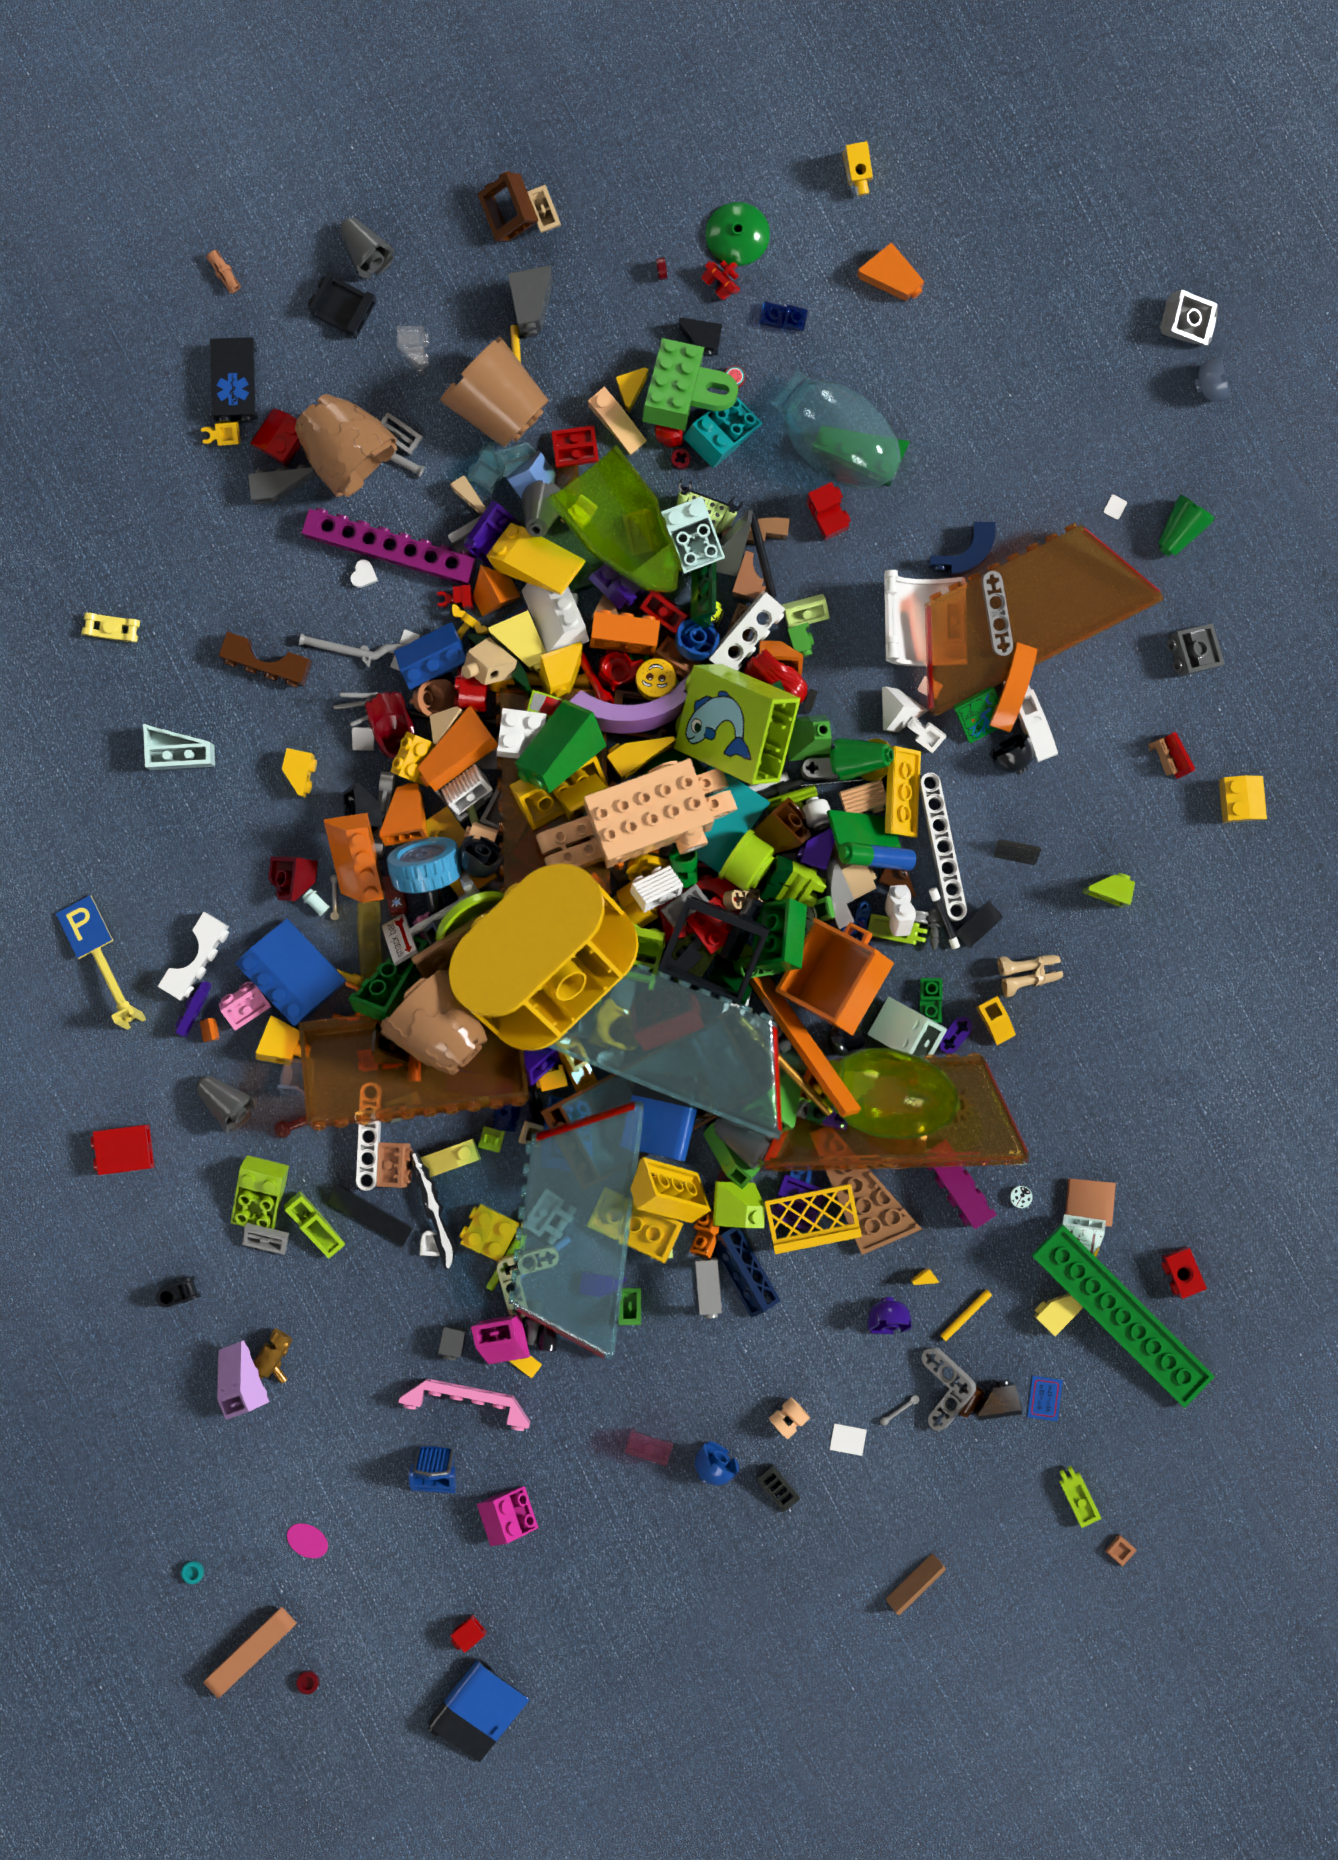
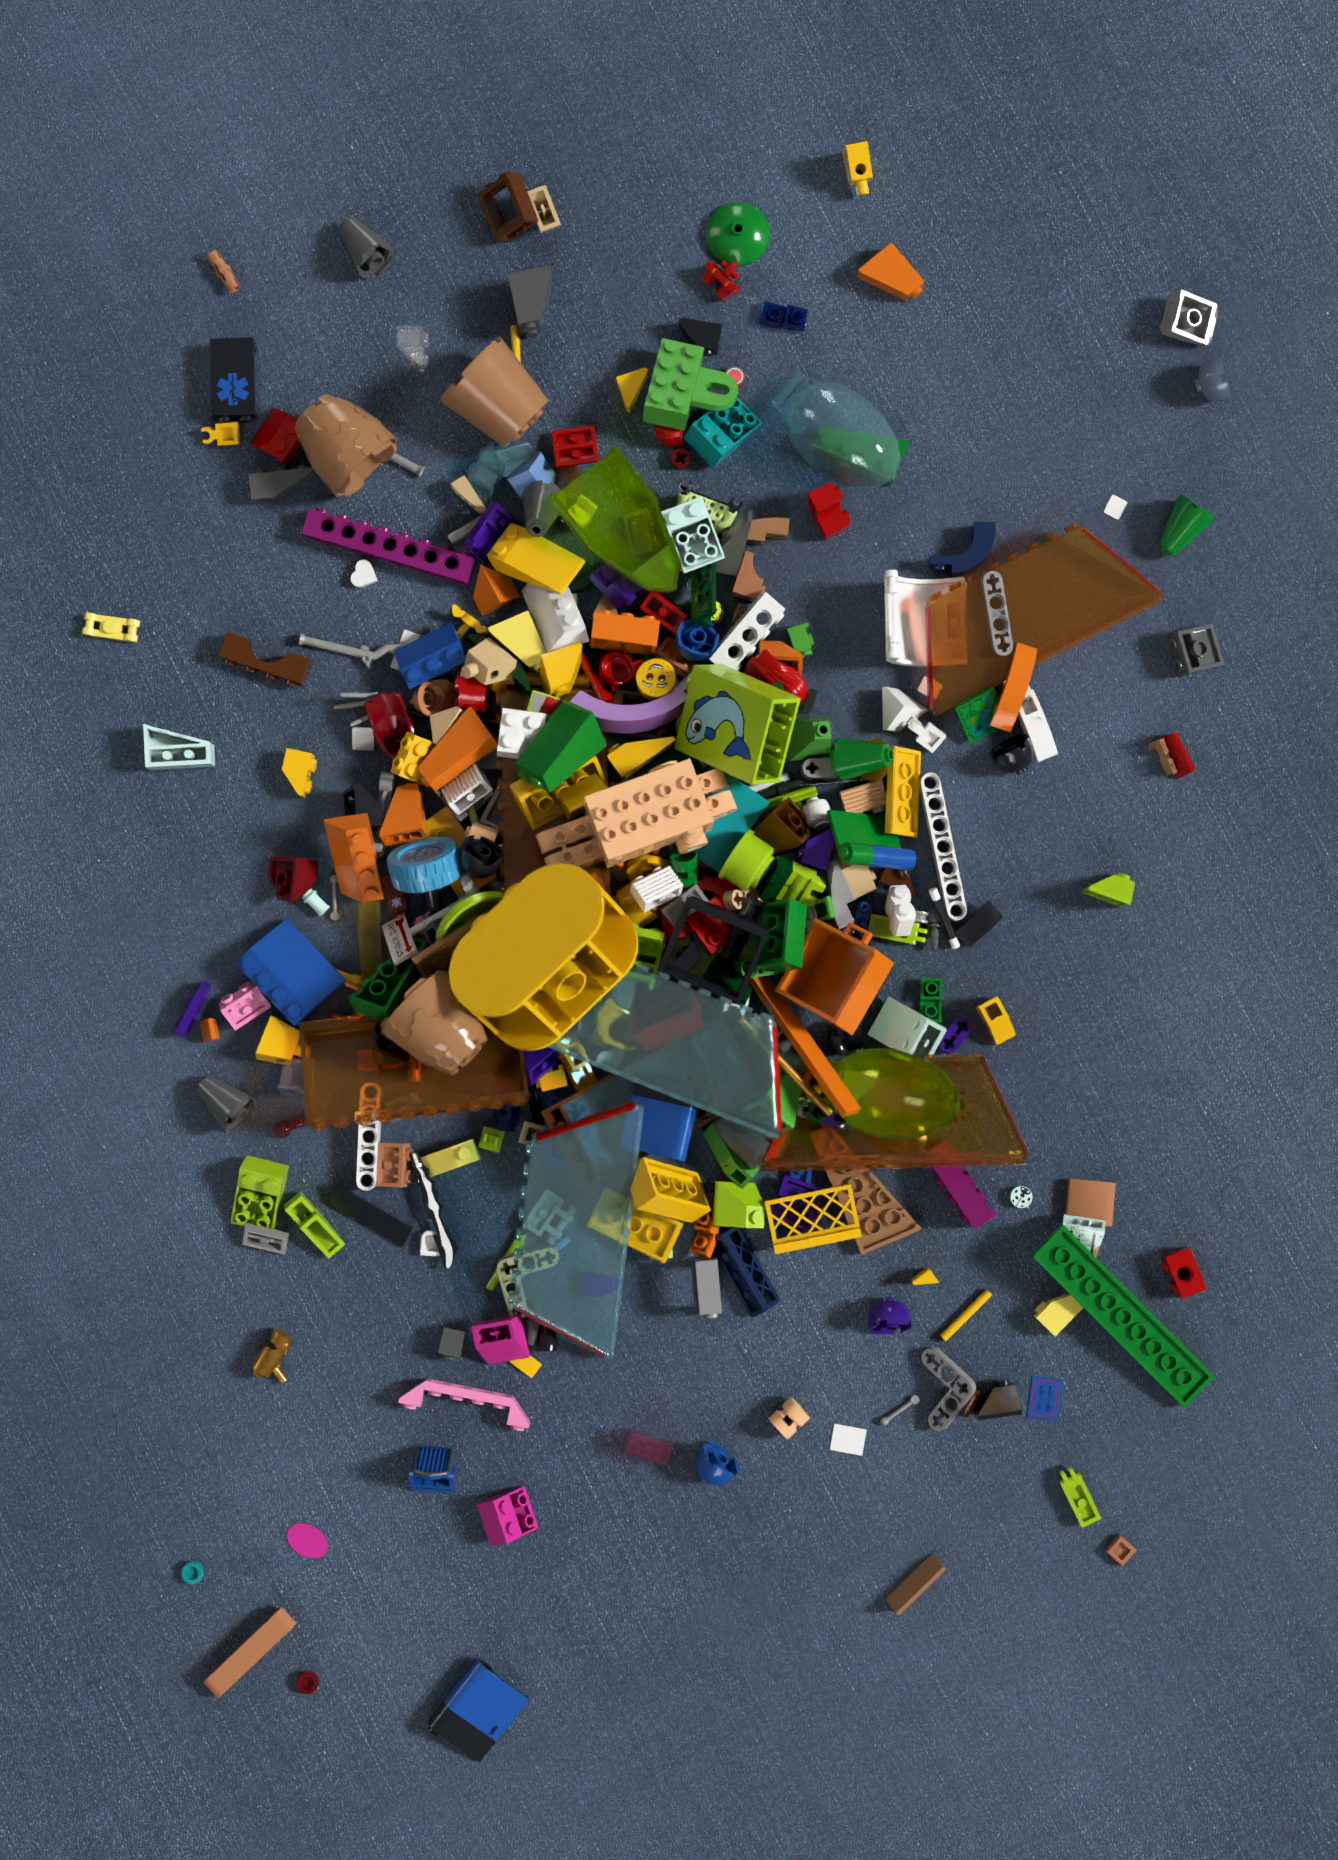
(87, 935): piece -> none
(122, 1149): red panel -> none
(181, 1292): black piece -> none
(209, 935): white arch -> none
(238, 1381): lavender slope -> none
(341, 305): black panel -> none
(414, 444): light grey tile -> none
(461, 596): red piece -> none
(467, 1634): red brick -> none
(489, 1232): yellow plate -> none
(616, 420): light nougat slope -> none
(630, 1307): bright green slope -> none
(661, 268): dark red tile -> none
(761, 1478): pearl dark grey slope -> none
(762, 556): black bar -> none
(806, 610): yellowish green slope -> none
(1016, 852): clear smoke slope -> none
(1037, 977): tan piece -> none
(1242, 798): yellow slope -> none

